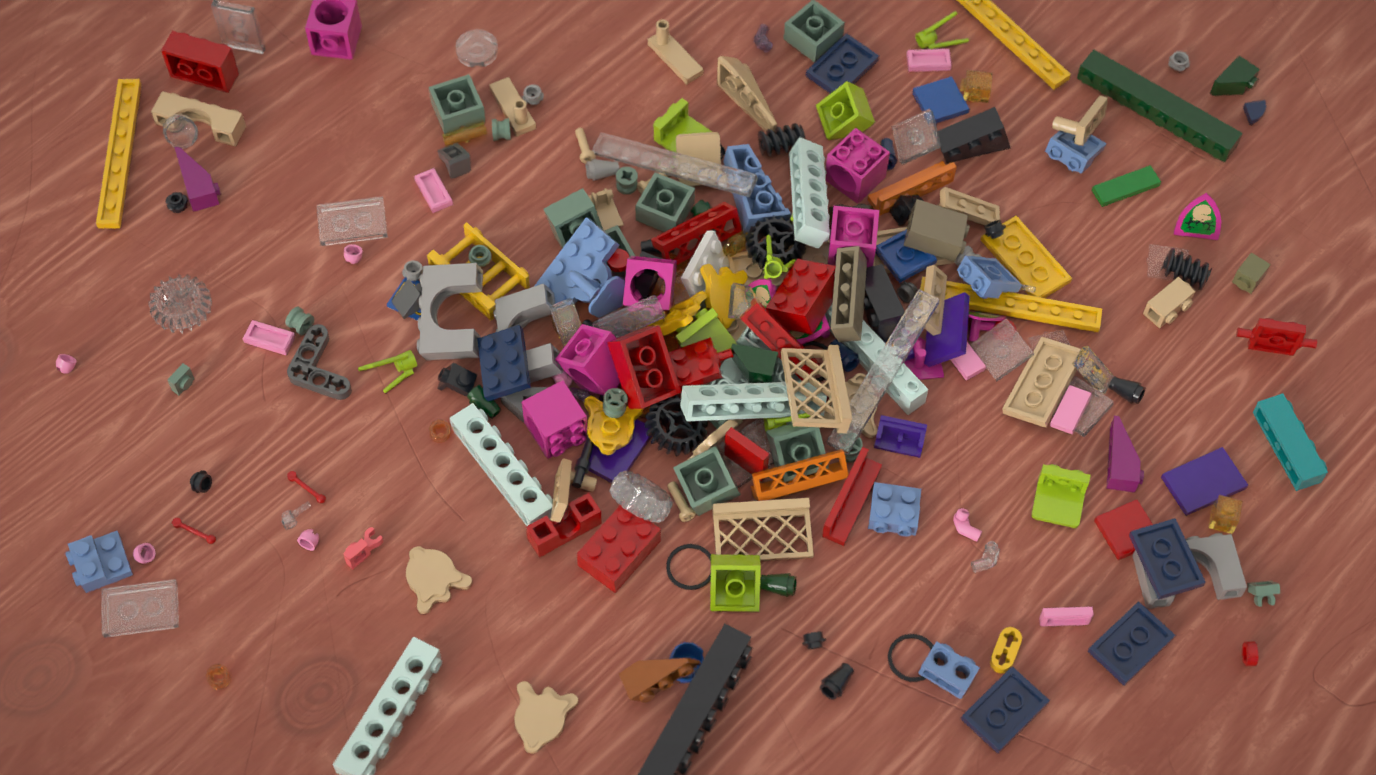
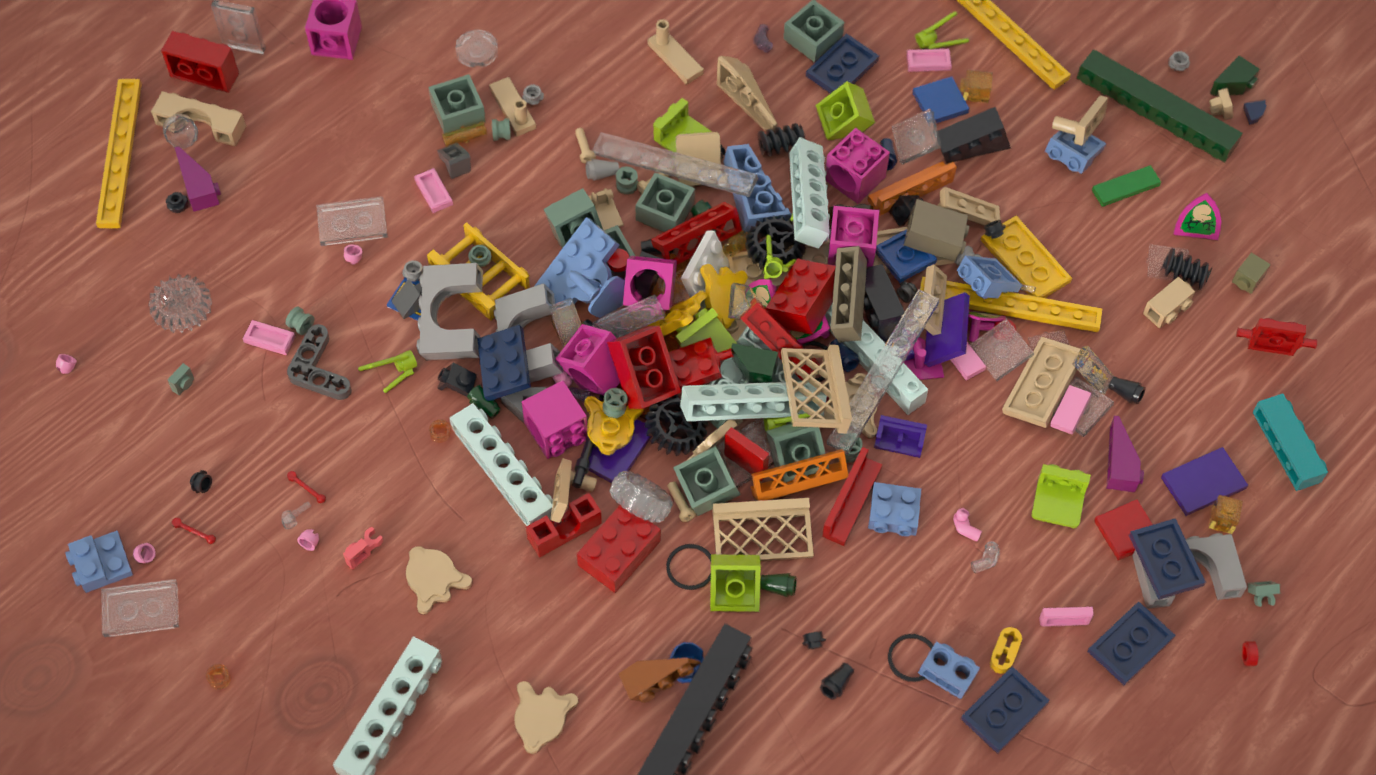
(1222, 105): none -> tan tile

